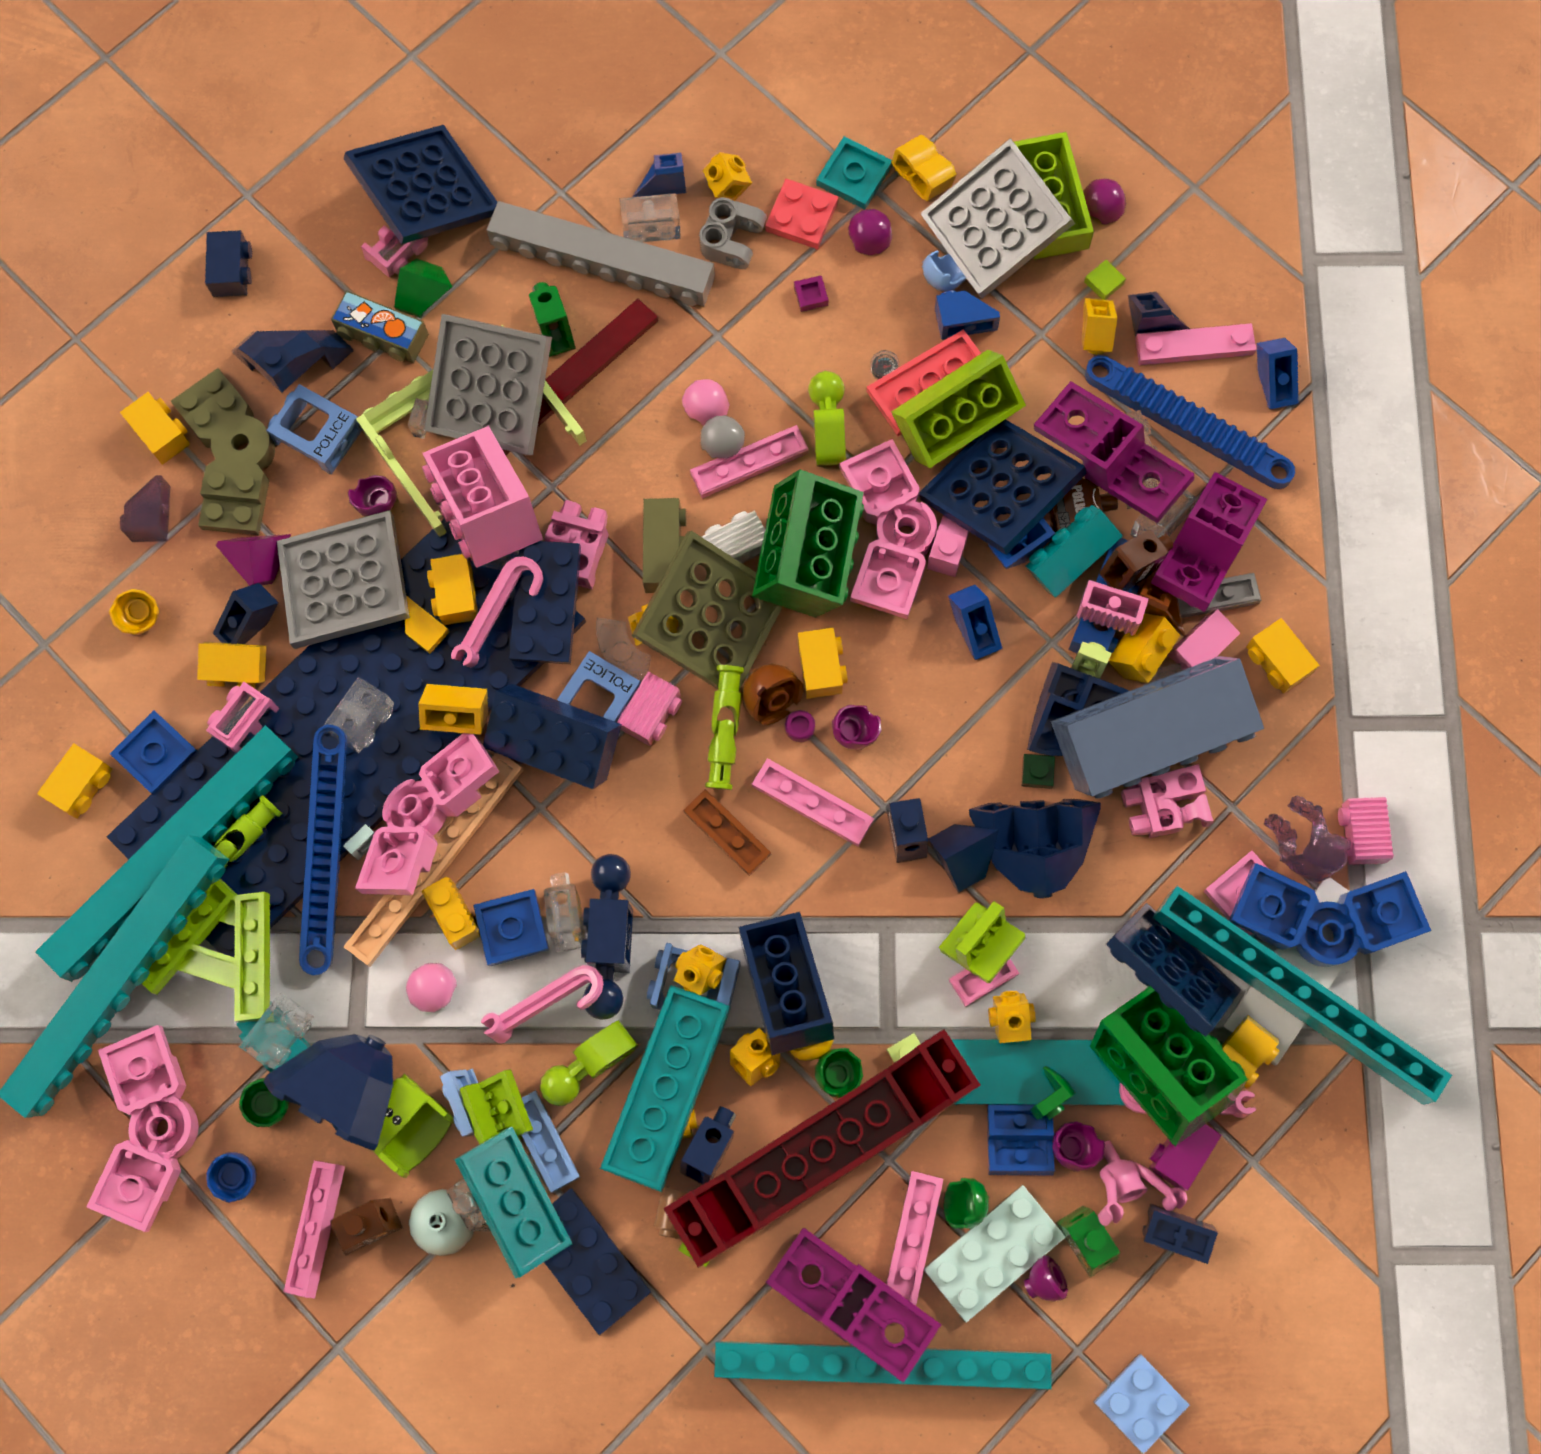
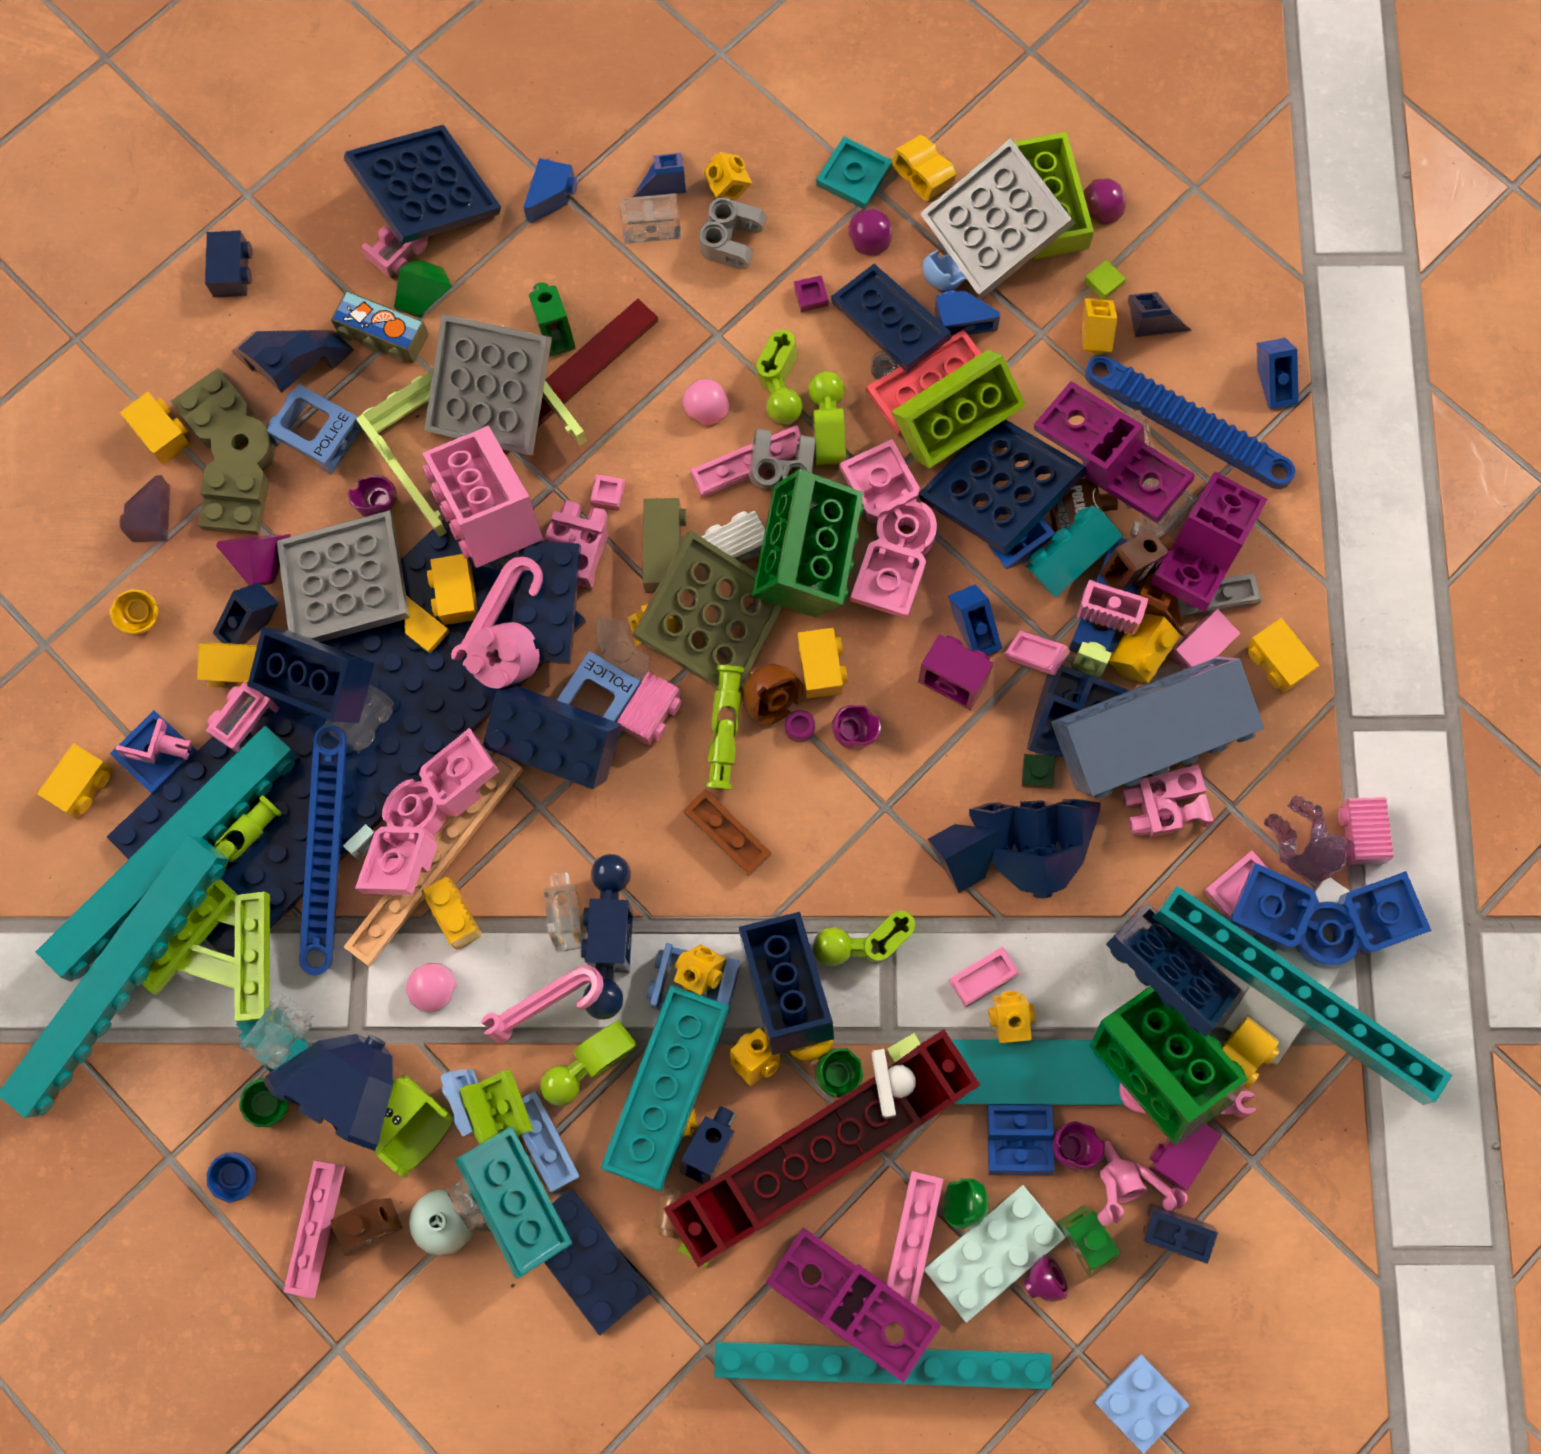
(146, 1167): bright pink plate -> none
(159, 744): none -> bright pink bracket
(310, 675): none -> dark blue brick
(418, 418): clear tile -> none
(453, 709): yellow brick -> none
(502, 655): none -> bright pink brick
(511, 927): blue plate -> none
(549, 189): none -> blue slope
(601, 254): light grey brick -> none
(607, 492): none -> bright pink tile
(722, 437): light grey hair -> none
(779, 468): none -> light grey piece
(780, 354): none -> lime beam
(801, 213): coral plate -> none
(812, 802): bright pink plate -> none
(834, 946): none -> lime beam
(891, 317): none -> dark blue plate
(895, 1081): none -> white tile
(908, 829): dark blue torso -> none
(947, 547): bright pink slope -> none
(955, 671): none -> magenta brick
(983, 941): lime bracket -> none
(1037, 652): none -> bright pink tile
(1052, 1104): green plate -> none
(1195, 344): bright pink plate -> none

